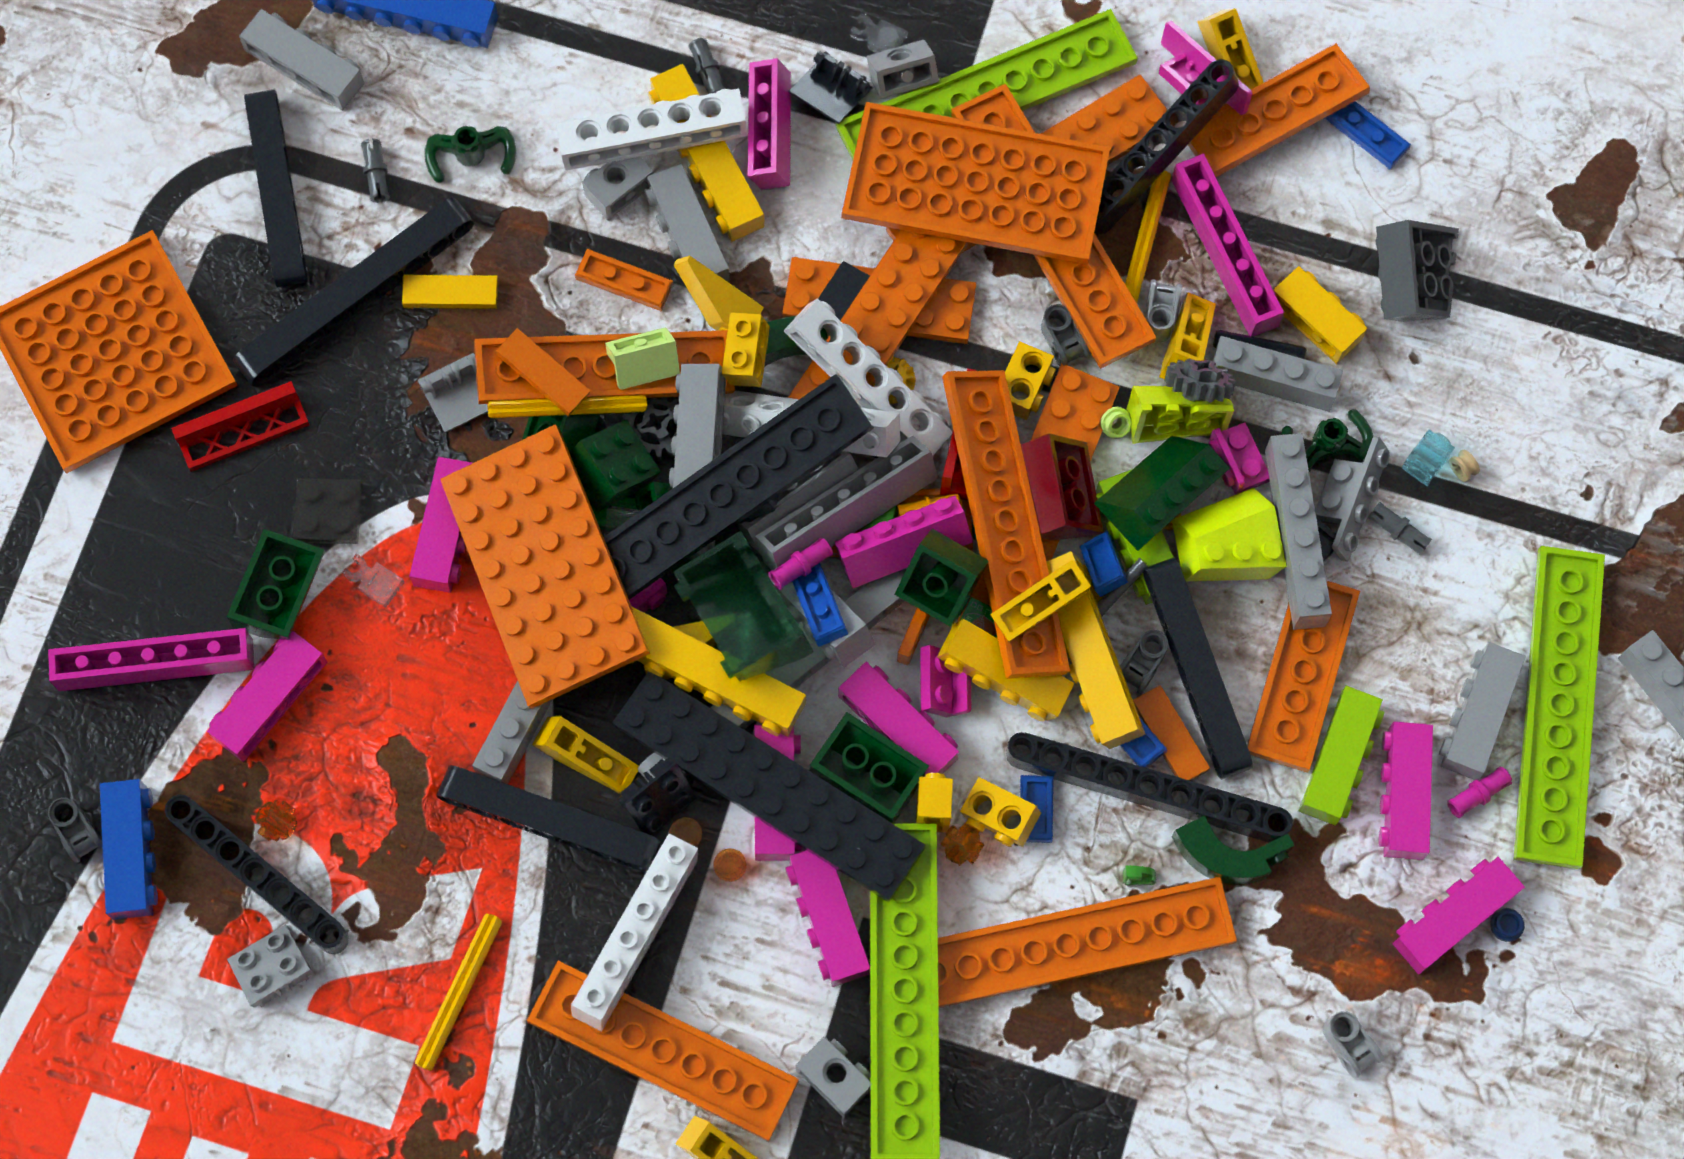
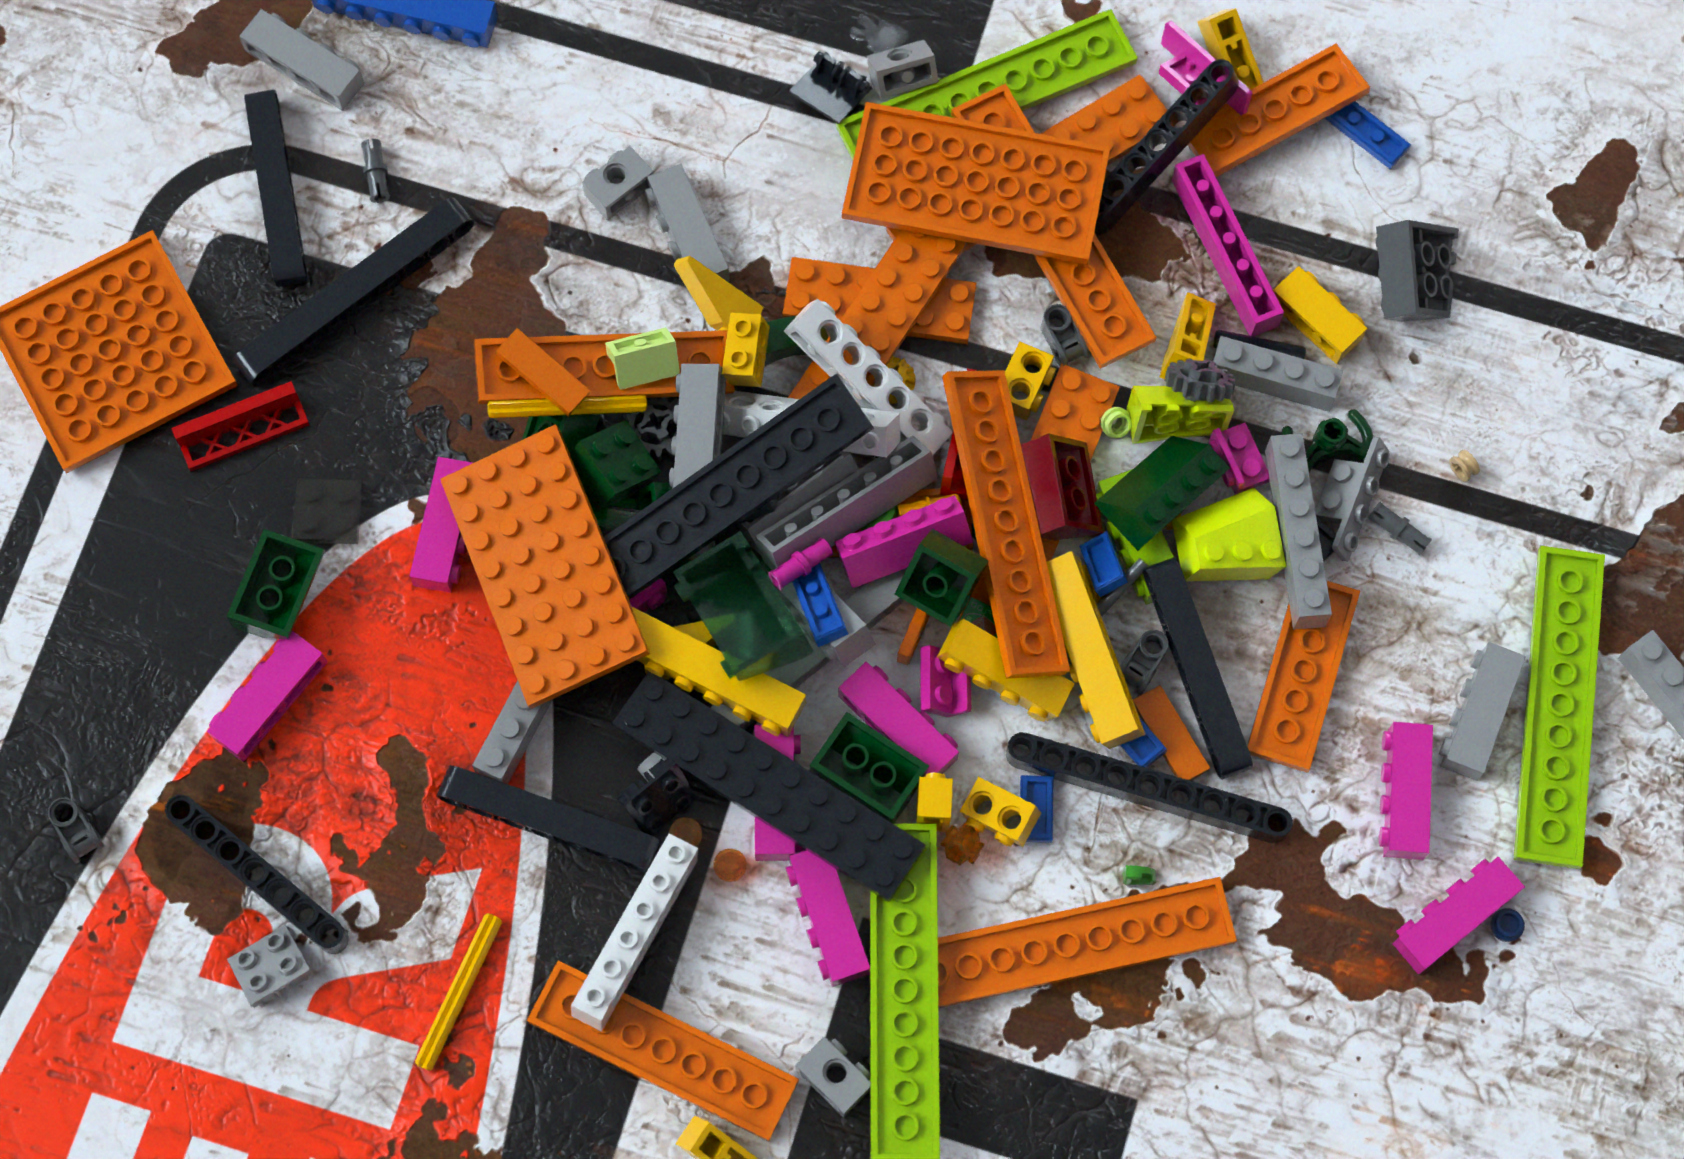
(127, 849): blue brick -> none
(151, 659): dark pink brick -> none
(276, 820): clear orange gear -> none
(376, 582): clear plate -> none
(450, 291): yellow tile -> none
(454, 393): light grey hinge -> none
(469, 148): dark green piece -> none
(585, 753): yellow slope -> none
(624, 279): orange tile -> none
(640, 141): white brick -> none
(707, 67): dark grey pin -> none
(712, 165): yellow brick -> none
(769, 124): dark pink brick -> none
(843, 288): black tile -> none
(1041, 600): yellow slope -> none
(1147, 234): yellow axle -> none
(1162, 305): light grey piece -> none
(1214, 859): dark green arch -> none
(1341, 756): lime brick -> none
(1352, 1045): light grey piece -> none
(1428, 457): clear light blue brick -> none
(1479, 792): dark pink pin -> none

